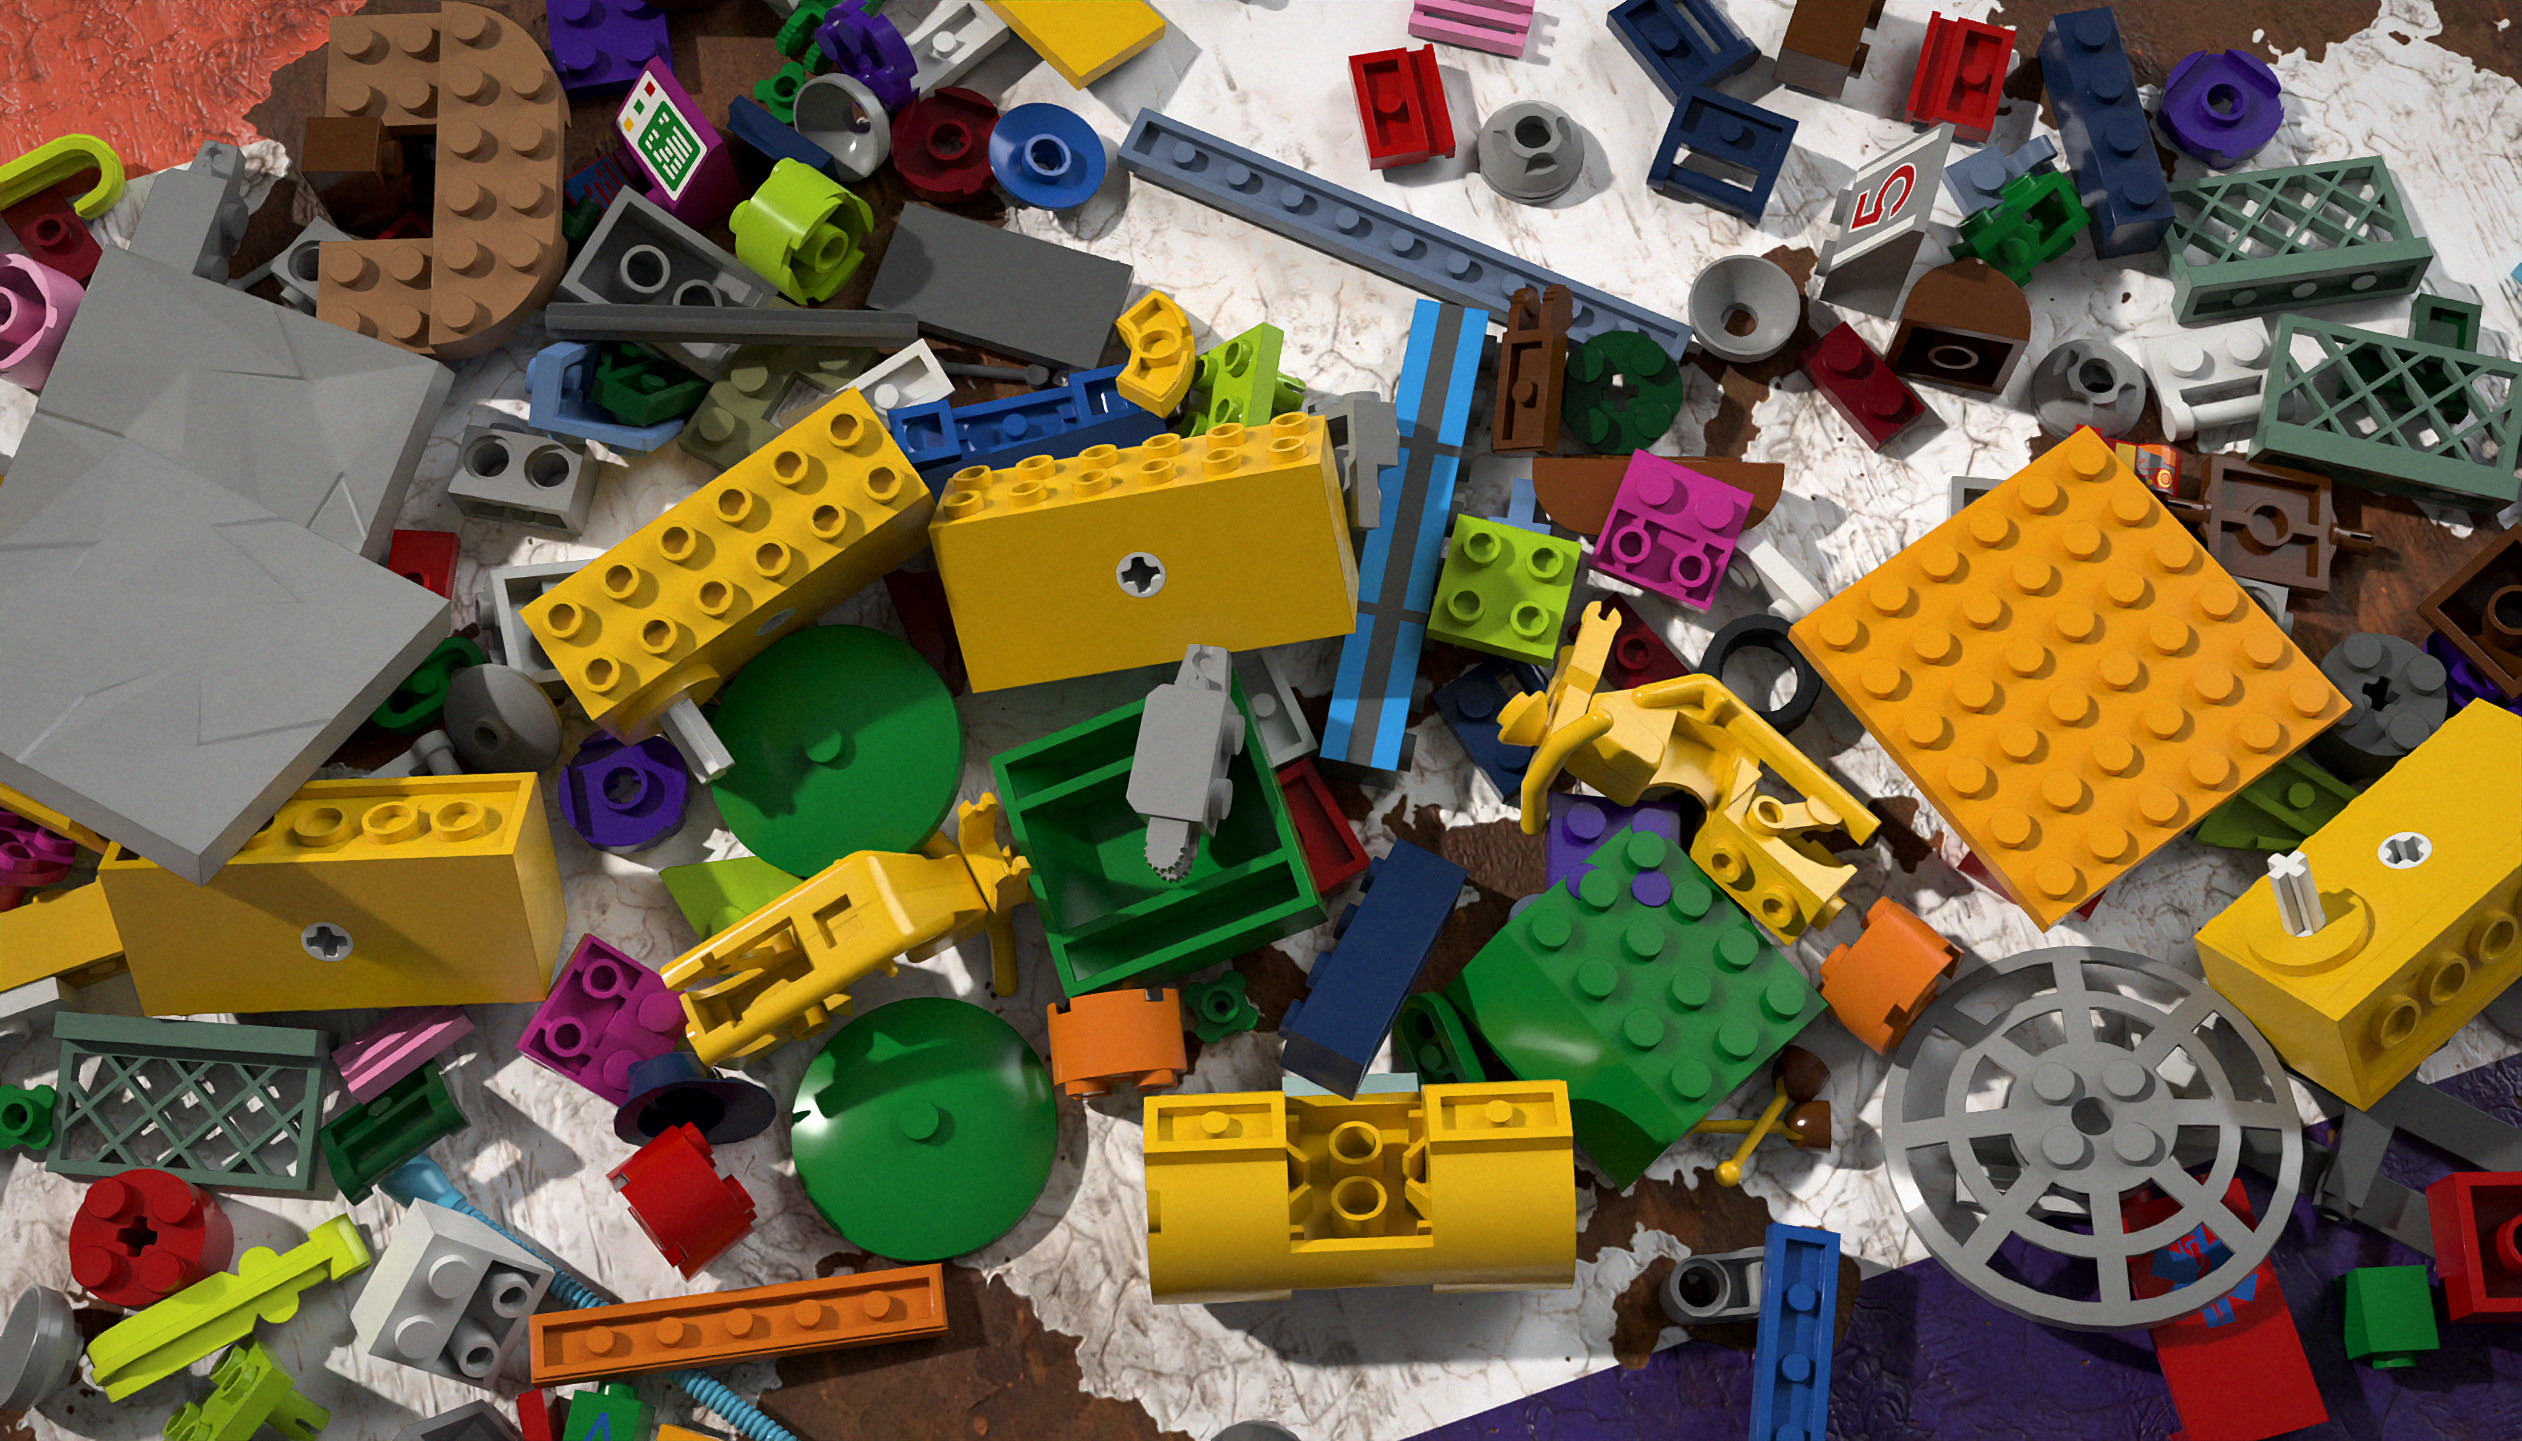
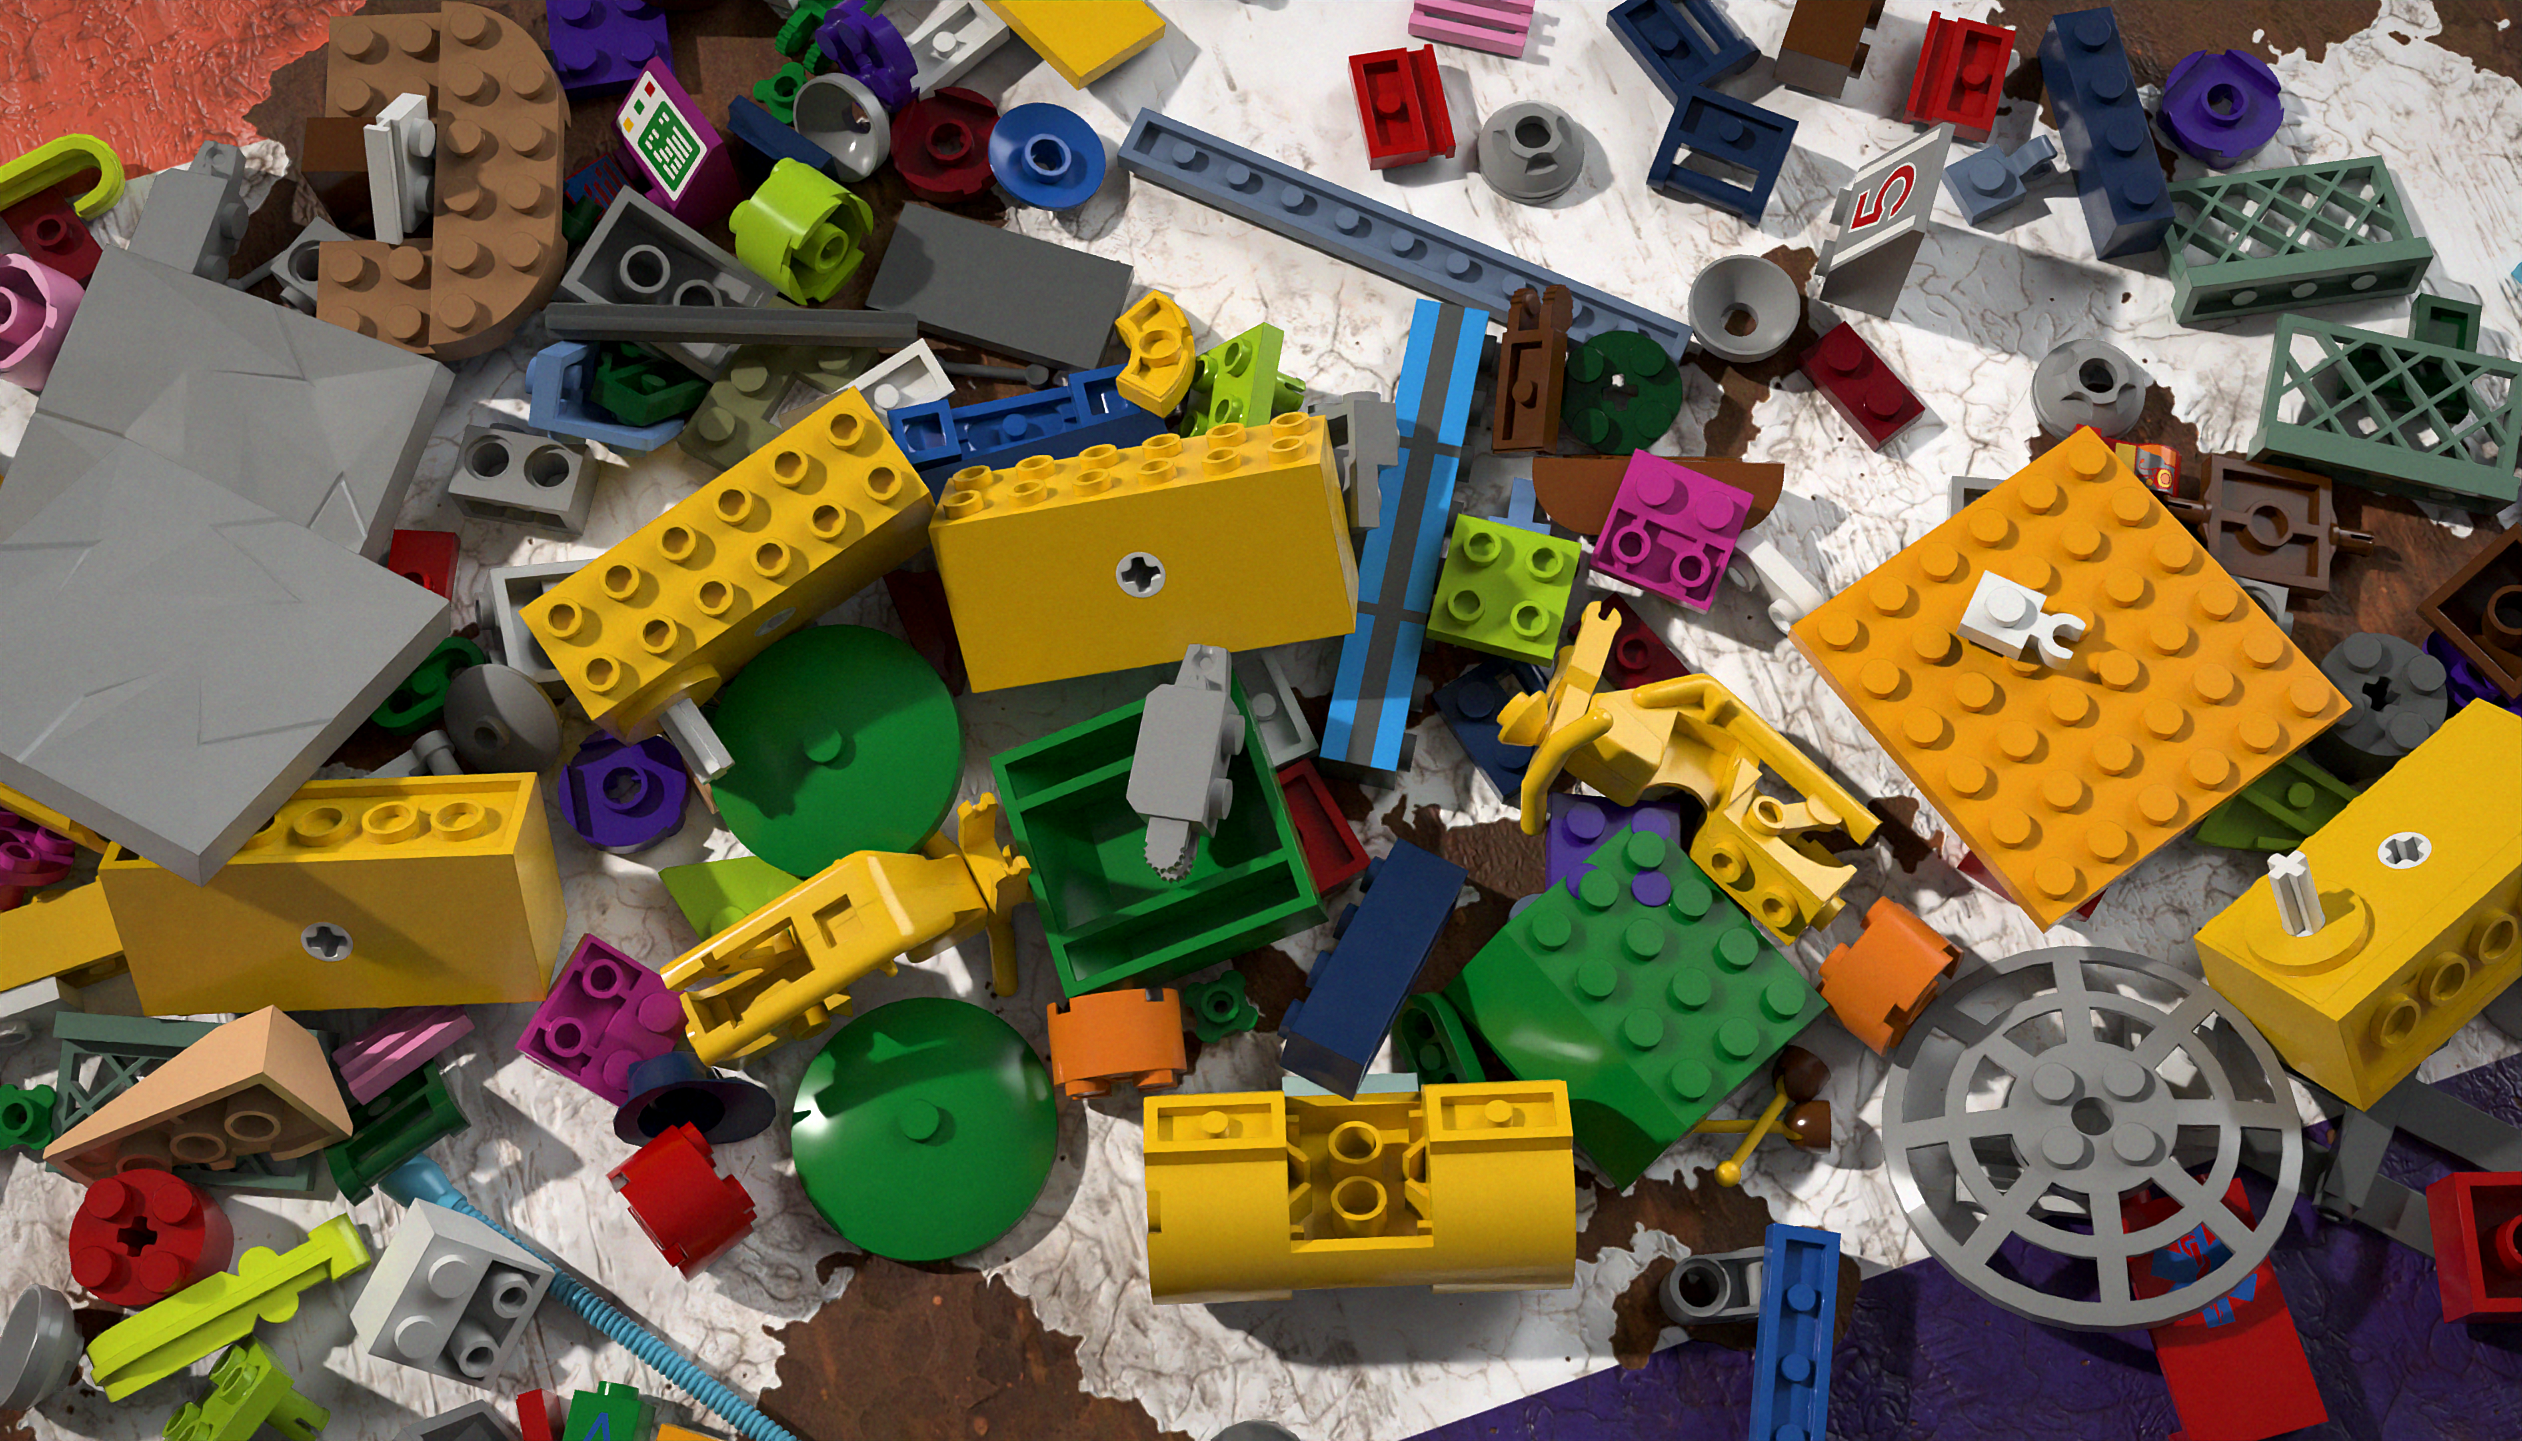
(226, 1096): none -> light nougat wedge
(401, 167): none -> white plate
(703, 791): none -> light nougat piece
(736, 1326): orange tile -> none
(1770, 633): black tyre -> none
(1961, 328): reddish brown brick -> none
(2009, 616): none -> white plate
(2016, 244): green brick -> none
(2208, 363): white plate -> none
(2386, 1315): green brick -> none

